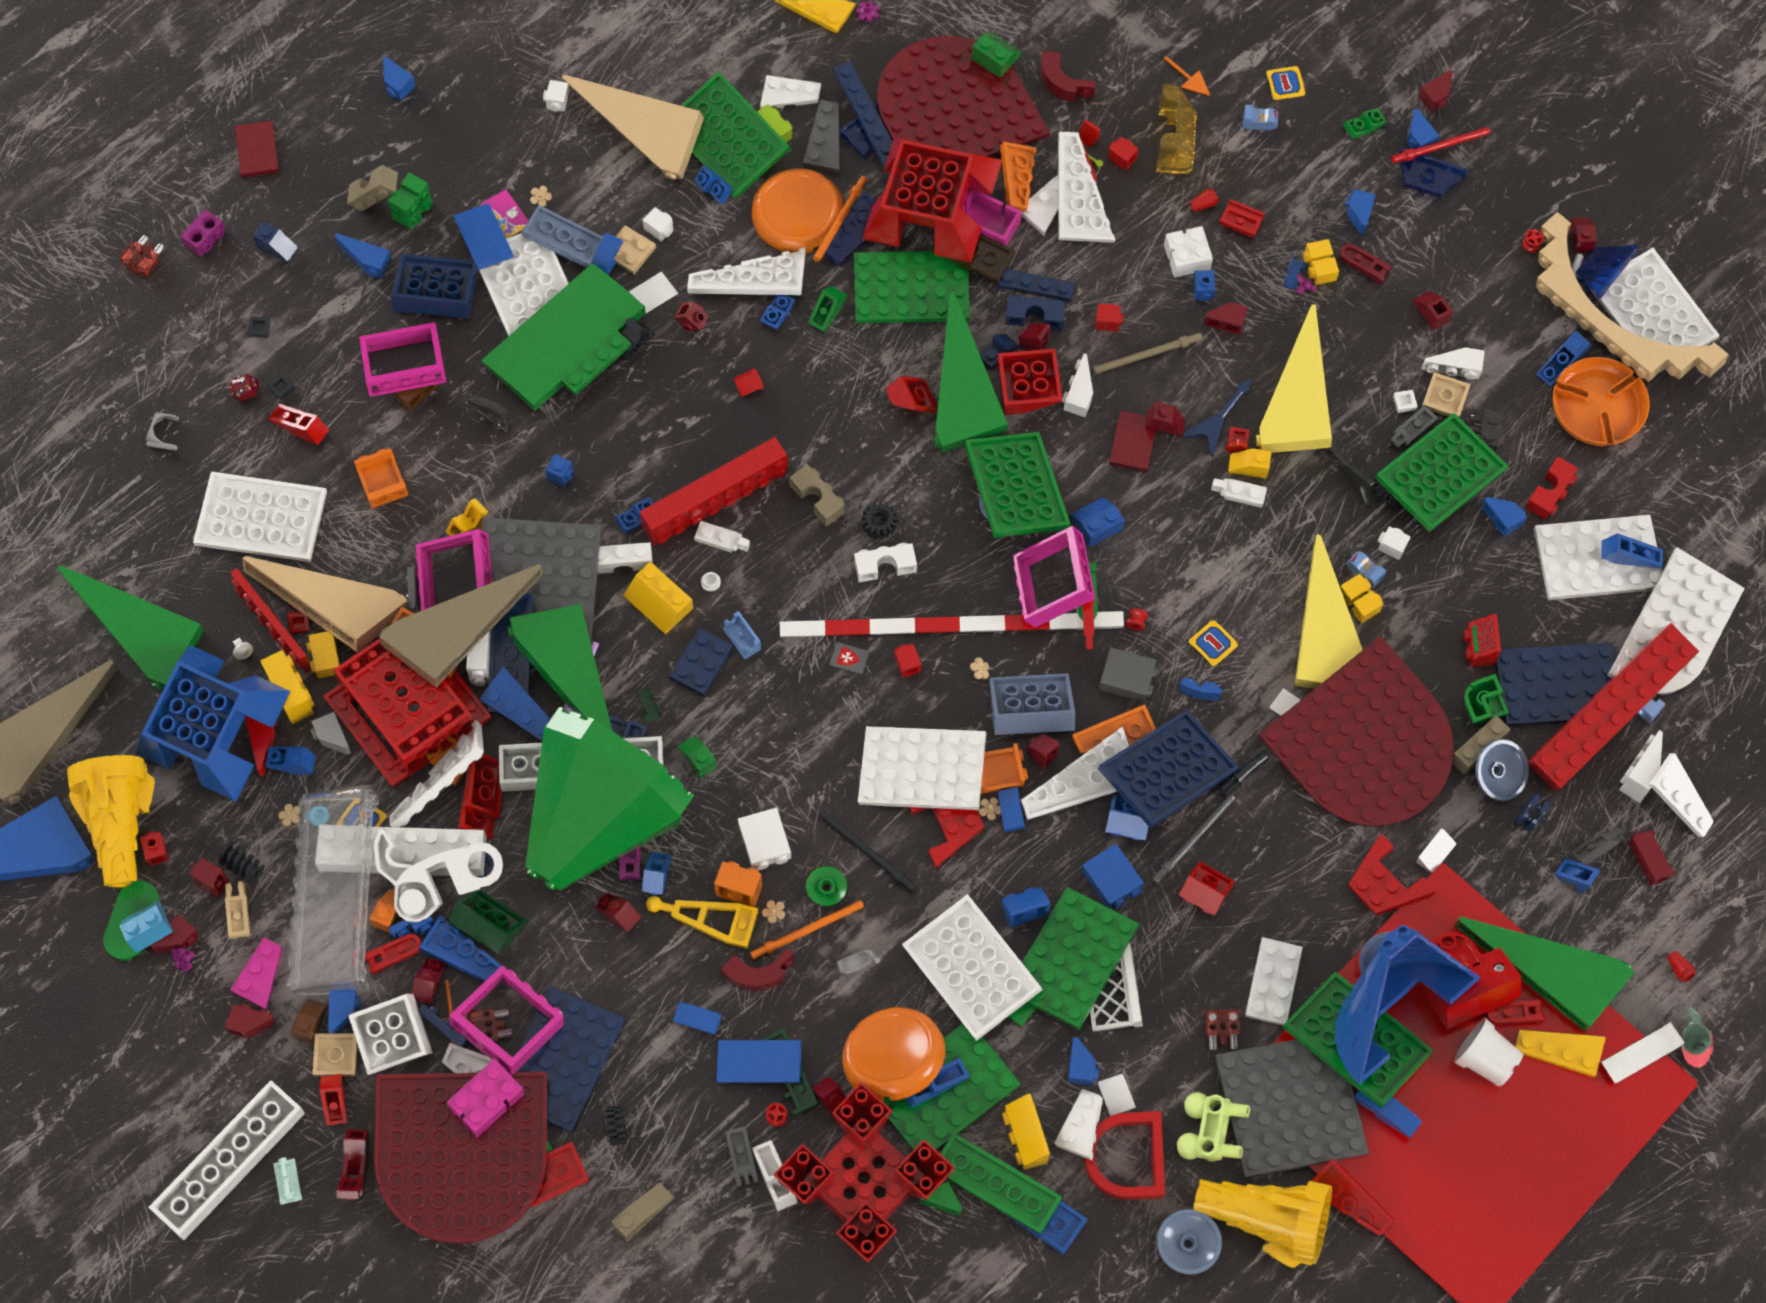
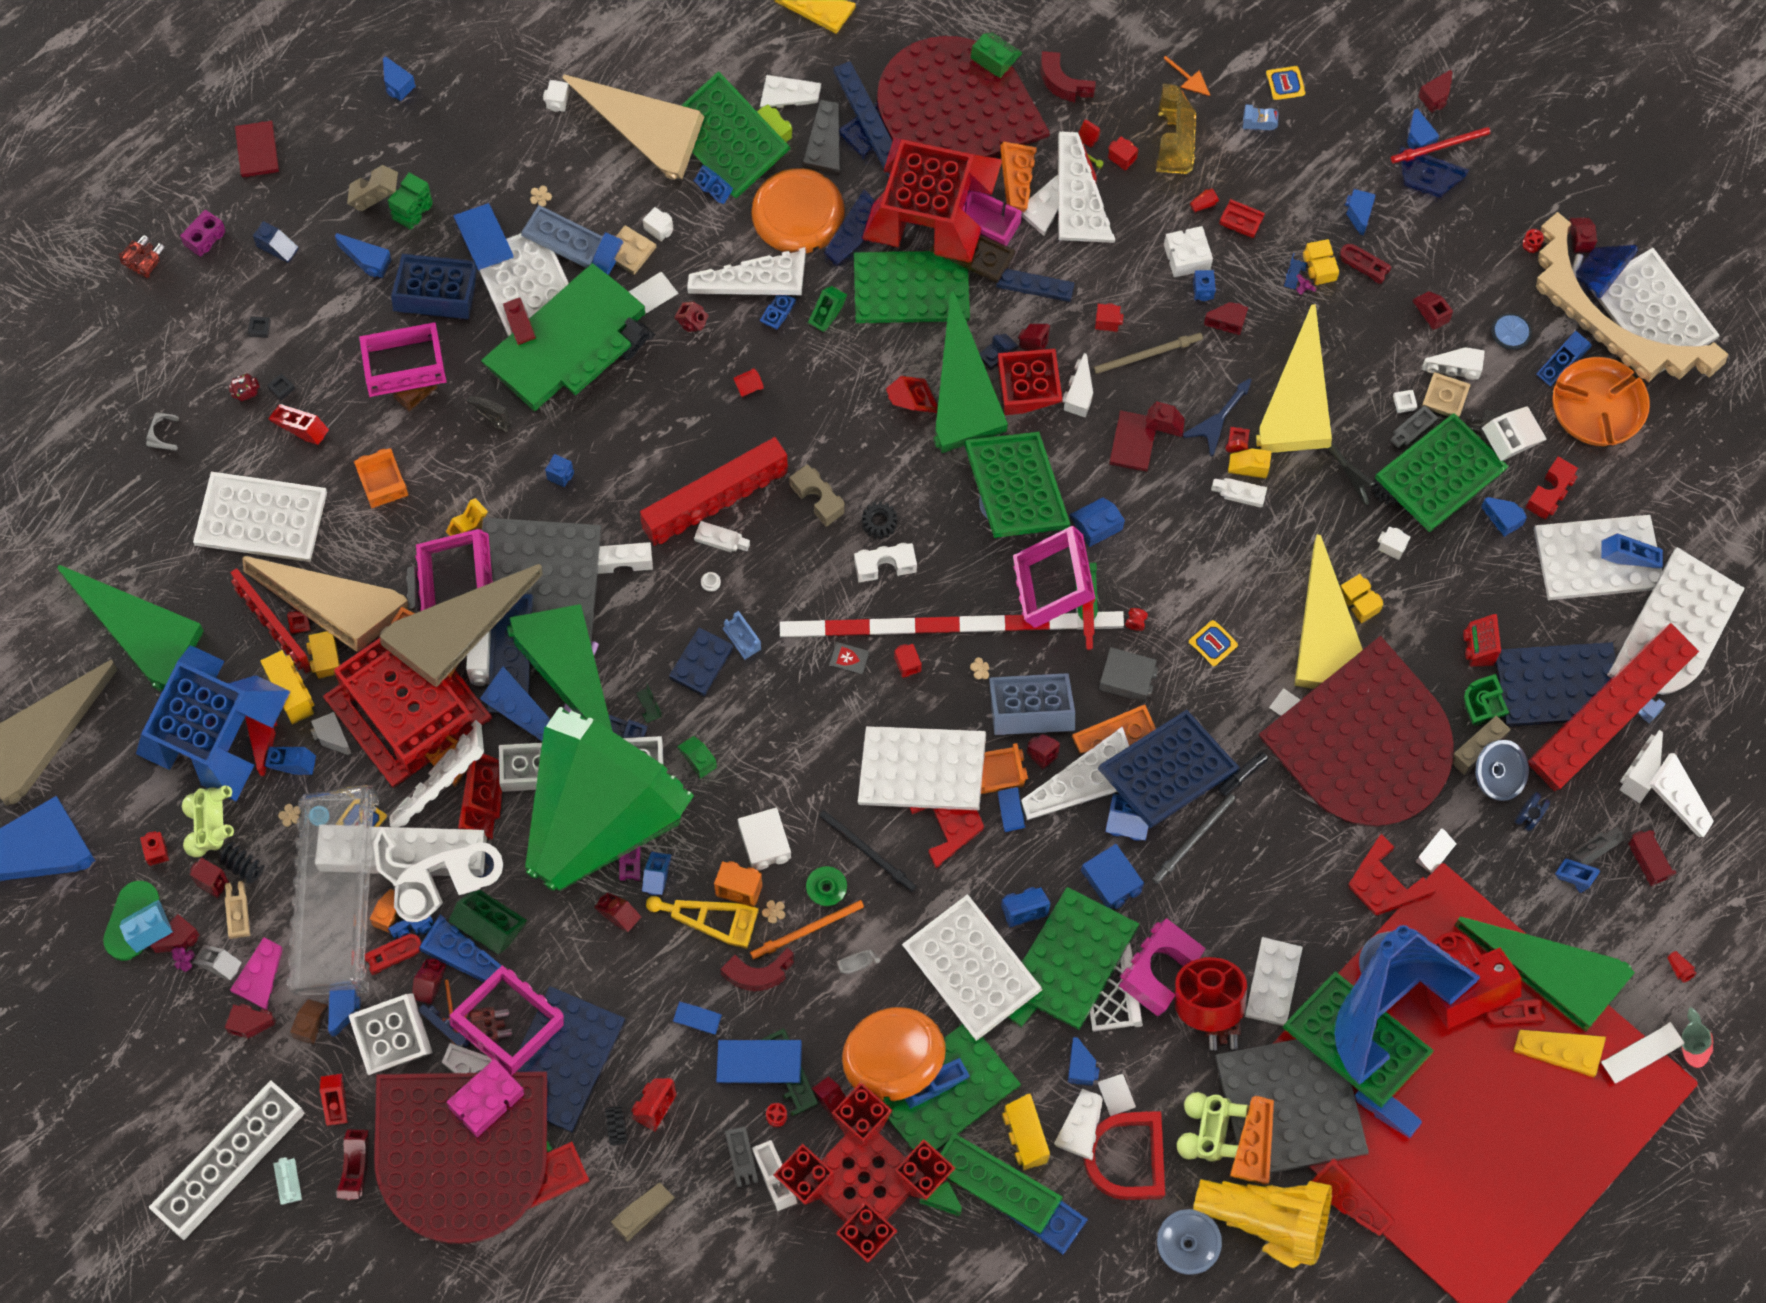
(108, 799): yellow cone -> none
(207, 811): none -> yellowish green piece
(217, 961): none -> light grey slope
(242, 650): white plate -> none
(335, 1055): tan plate -> none
(507, 213): dark pink sticker -> none
(519, 320): none -> dark red slope
(630, 519): blue slope -> none
(655, 1102): none -> red slope
(658, 598): yellow slope -> none
(855, 192): orange bar -> none
(867, 11): magenta plant -> none
(989, 808): tan plant -> none
(1049, 310): dark blue arch -> none
(1140, 981): none -> dark pink arch
(1206, 888): red slope -> none
(1208, 691): blue slope -> none
(1210, 994): none -> red piece
(1254, 1148): none -> orange wing
(1363, 565): medium blue leg -> none
(1366, 123): green slope -> none
(1488, 1053): white piece -> none
(1511, 331): none -> medium blue wheel
(1513, 433): none -> white slope

